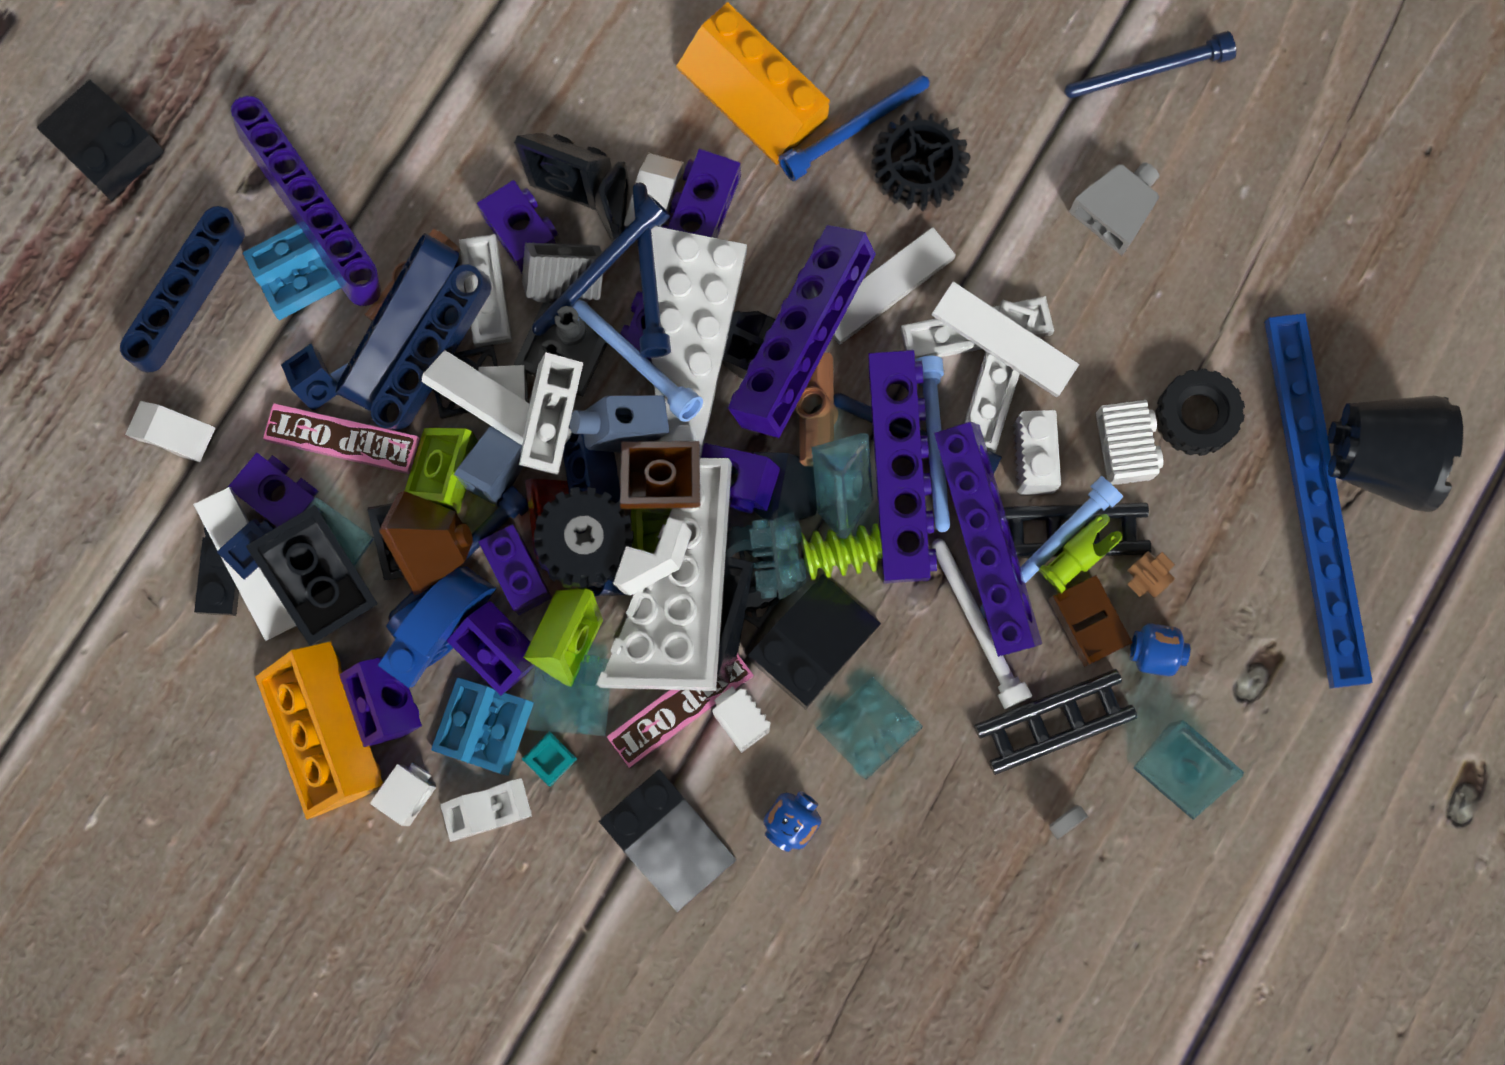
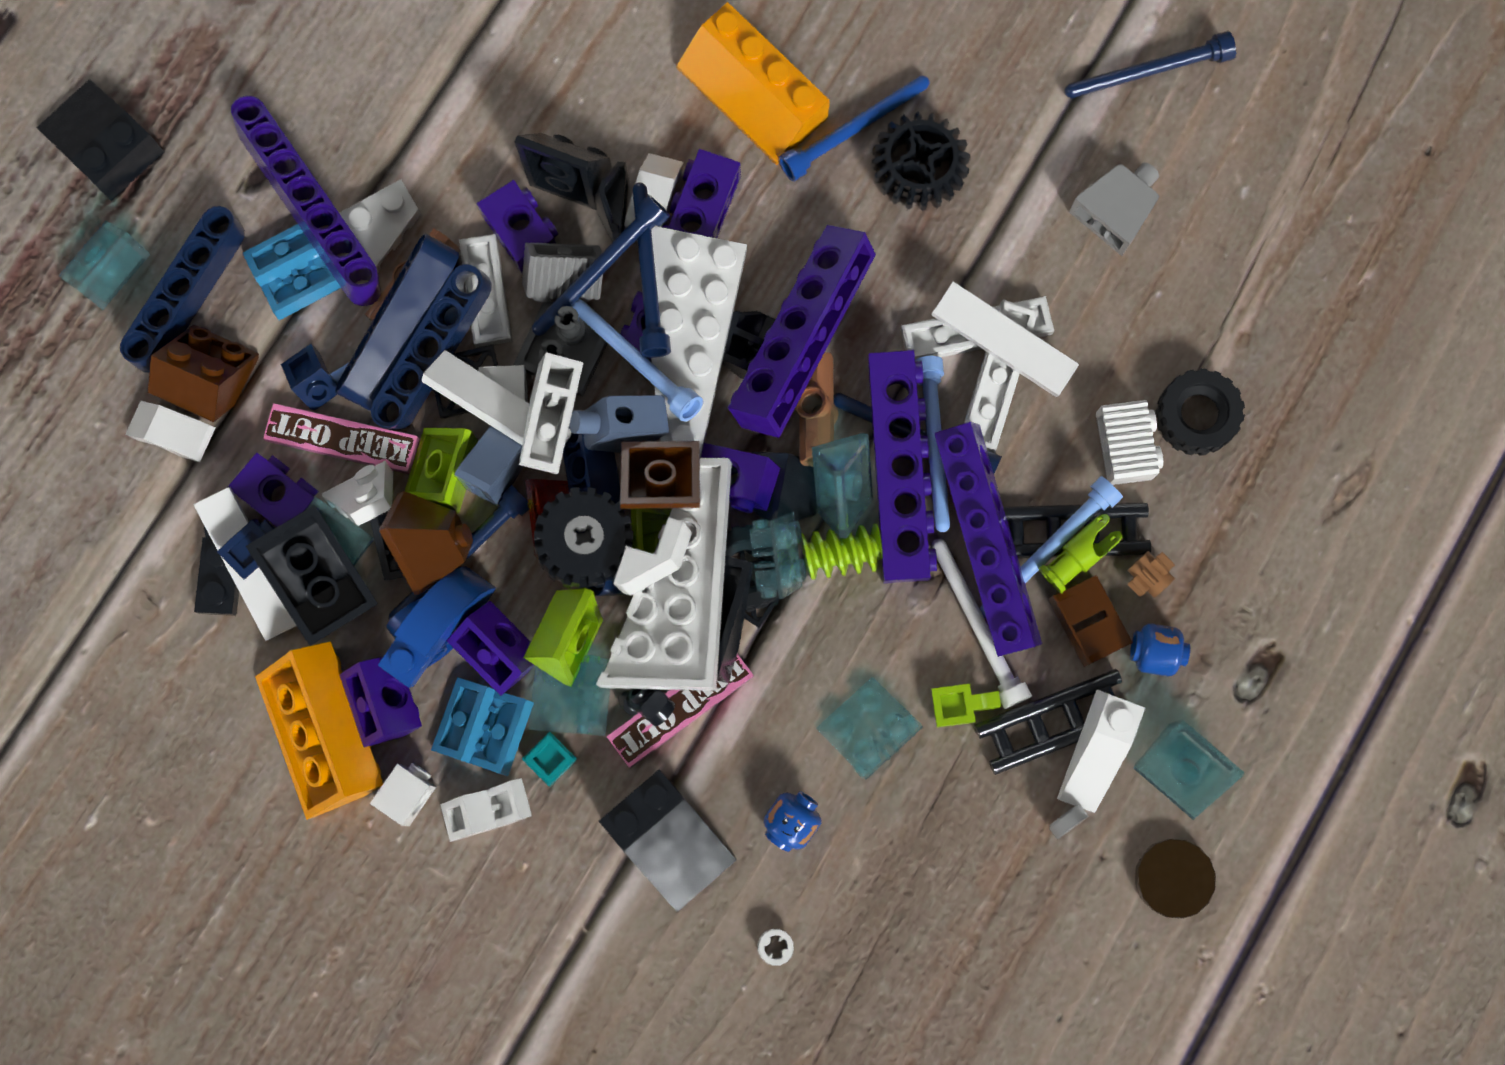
(104, 264): none -> clear light blue slope
(201, 372): none -> reddish brown slope
(363, 495): none -> white wing
(382, 220): none -> white wing
(515, 569): dark purple brick -> none
(650, 703): none -> black plate
(740, 718): white brick -> none
(786, 953): none -> white bush
(813, 641): black slope -> none
(894, 281): white tile -> none
(957, 705): none -> lime plate
(1037, 452): white brick -> none
(1100, 750): none -> white slope
(1175, 878): none -> dark brown tile
(1318, 502): blue plate -> none
(1398, 449): black cone -> none

